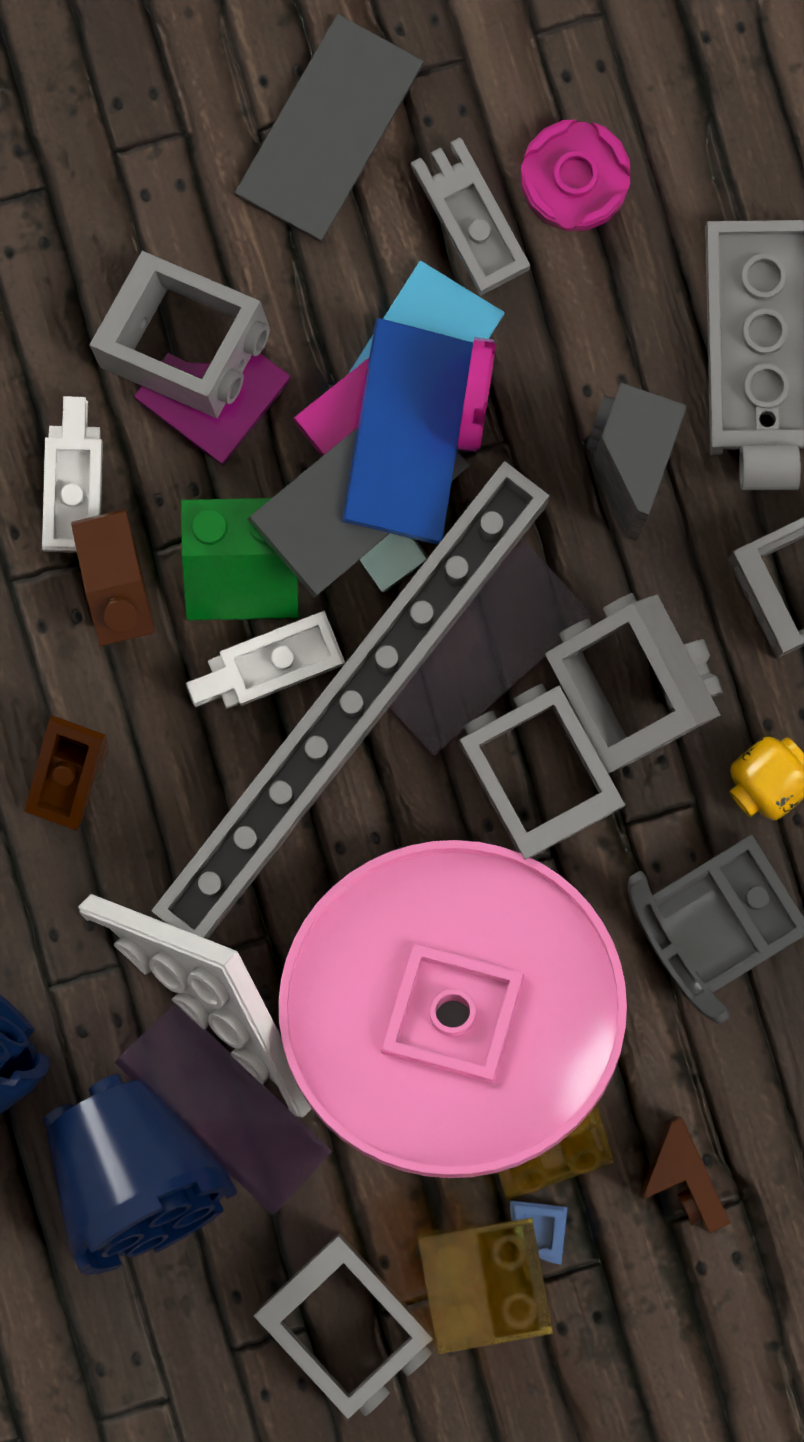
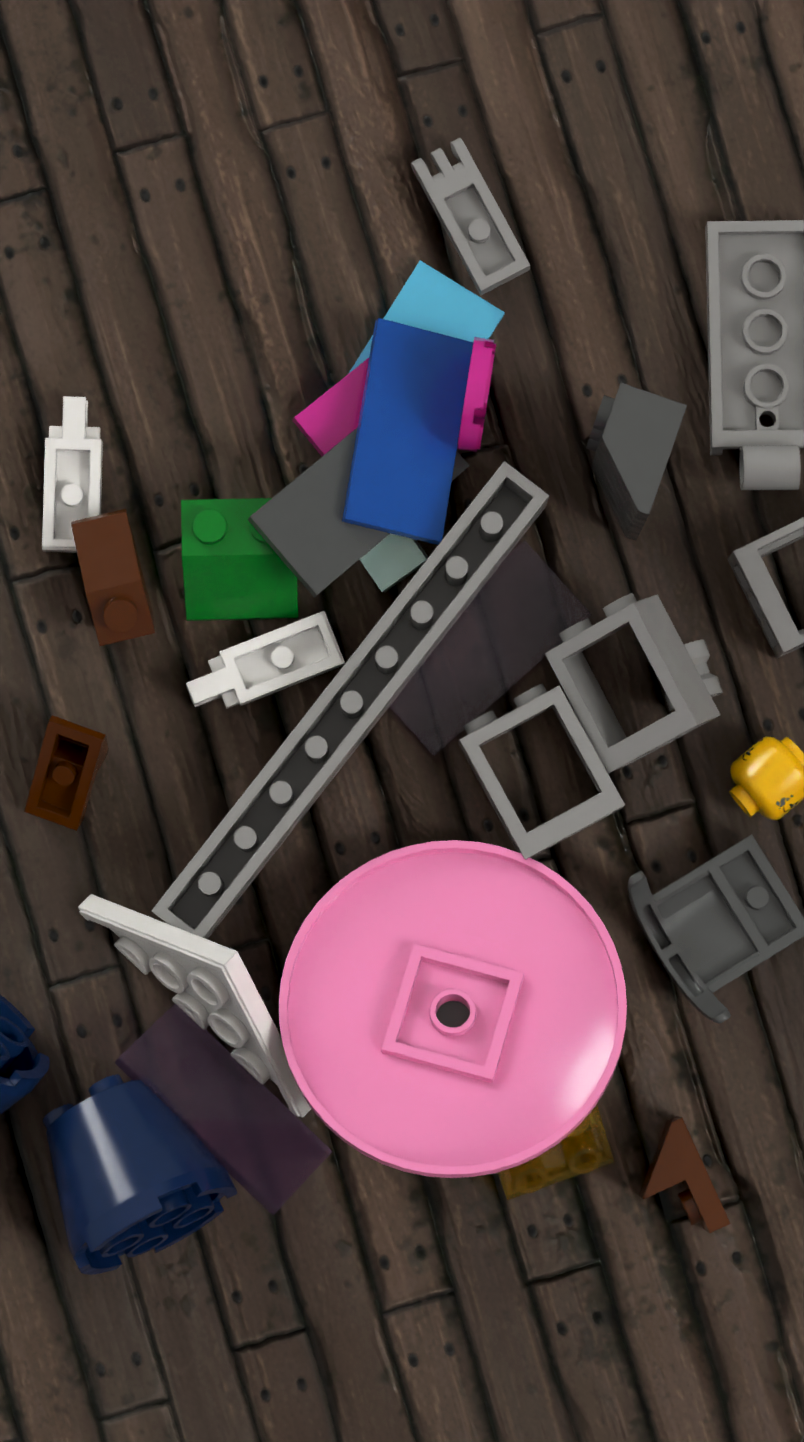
(132, 312): light grey window -> none
(224, 434): magenta tile -> none
(309, 1278): light grey window -> none
(329, 128): dark grey piece -> none
(484, 1284): clear yellow slope -> none
(548, 1224): medium blue tile -> none
(575, 175): dark pink tile -> none

